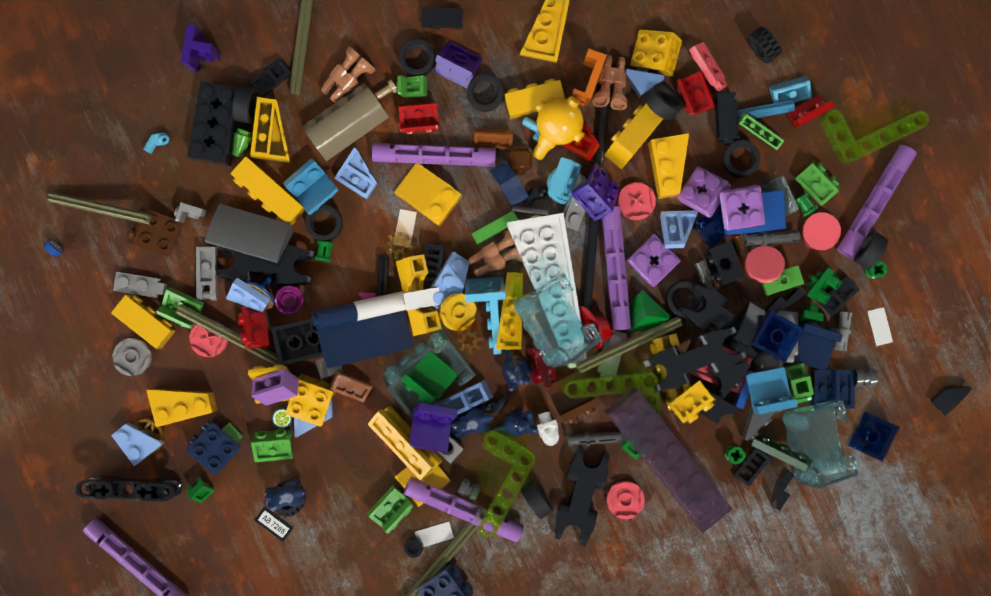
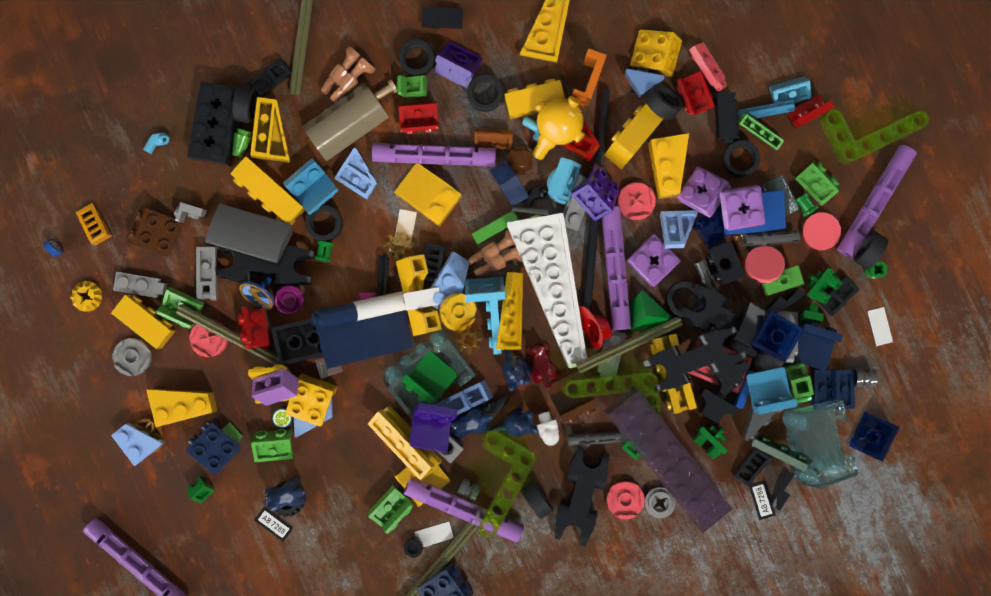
(94, 293): none -> yellow gear
(98, 207): olive axle -> none
(105, 234): none -> light orange slope
(115, 487): black piece -> none
(195, 48): dark purple bracket -> none
(247, 296): light blue wing -> none
(350, 386): dark orange plate -> none
(554, 323): clear light blue windscreen -> none
(612, 77): nougat piece -> none
(657, 511): none -> light grey gear
(692, 402): yellow bracket -> none
(715, 448): none -> green hips
(736, 459): green bush -> none
(762, 500): none -> sticker
(764, 45): black tyre -> none
(844, 329): light grey pin -> none
(950, 398): black slope -> none

